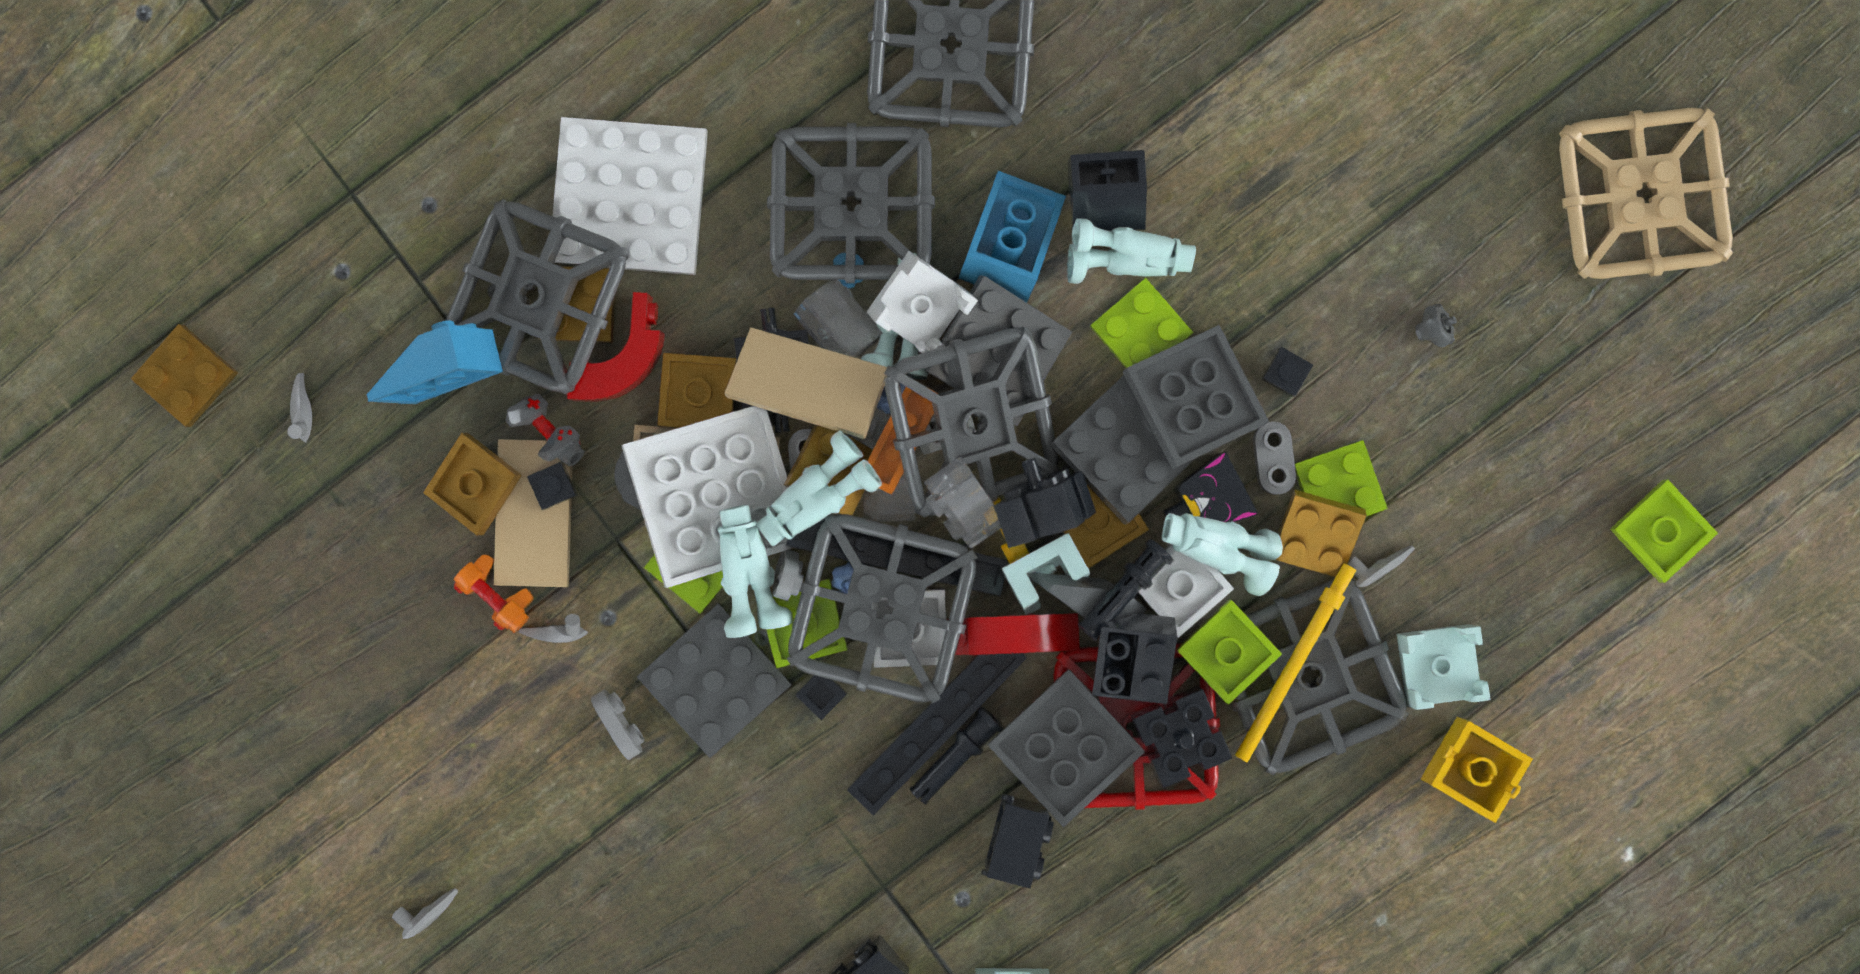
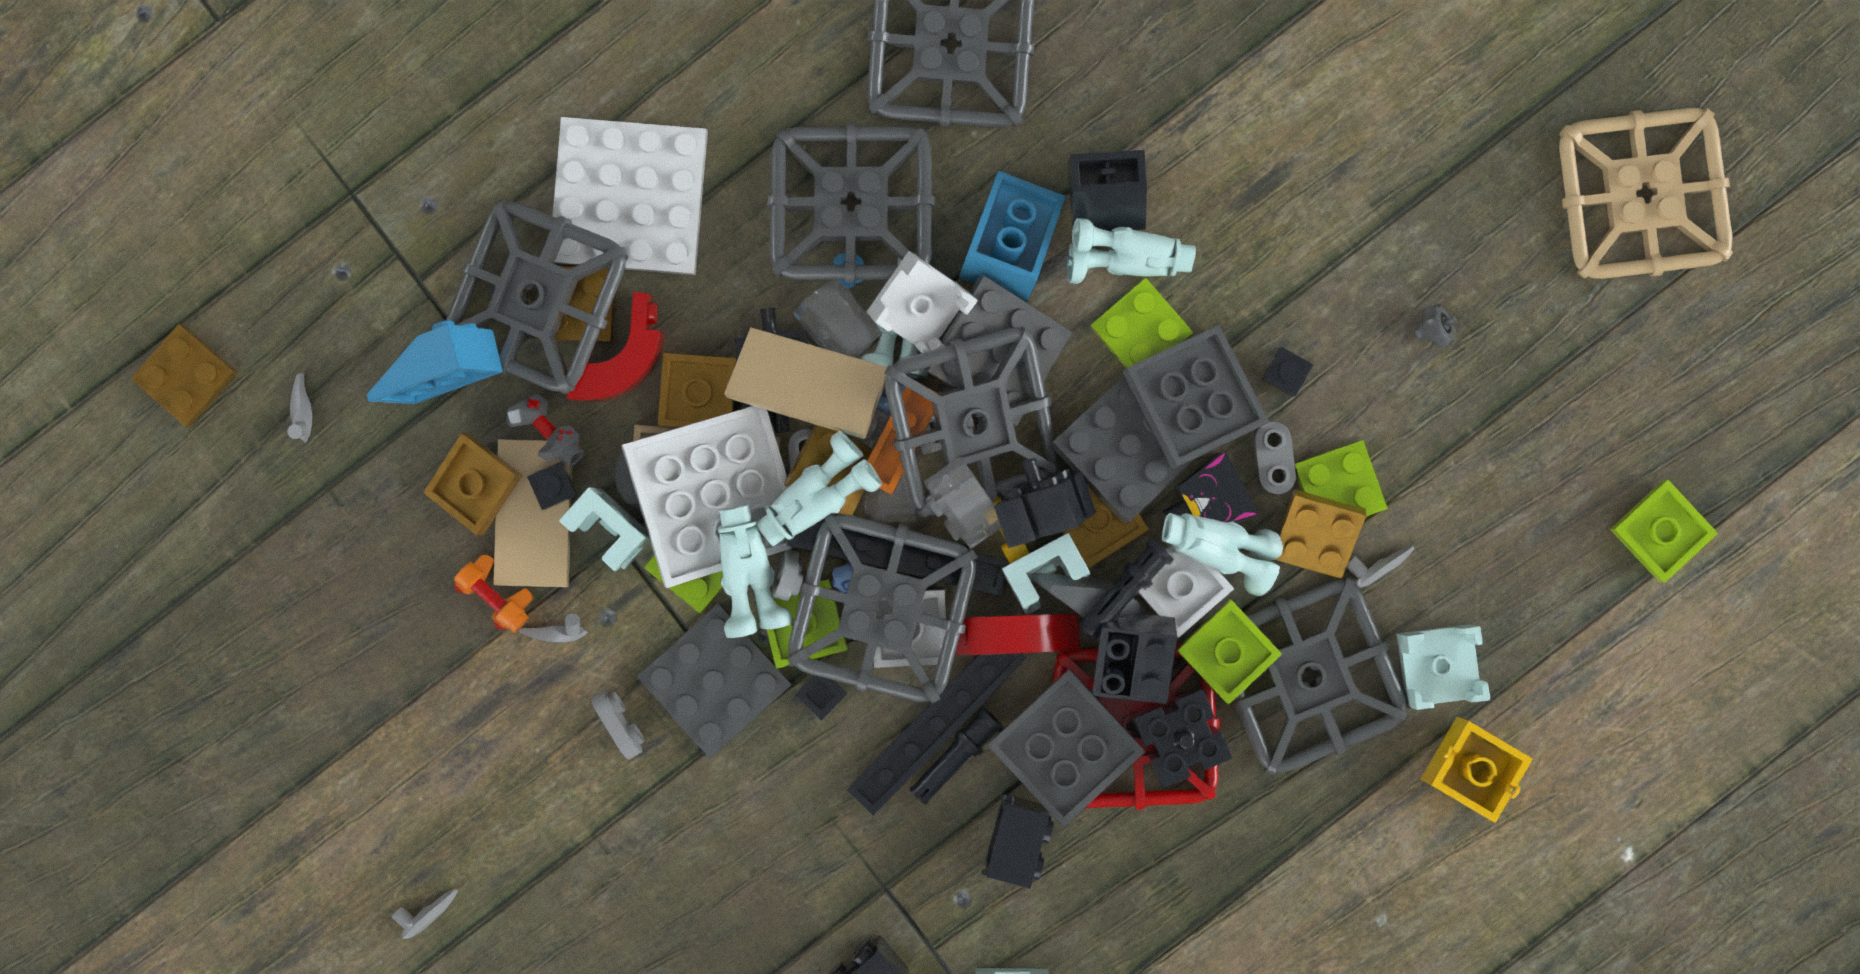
(598, 504): none -> light aqua panel
(1330, 599): yellow bar -> none

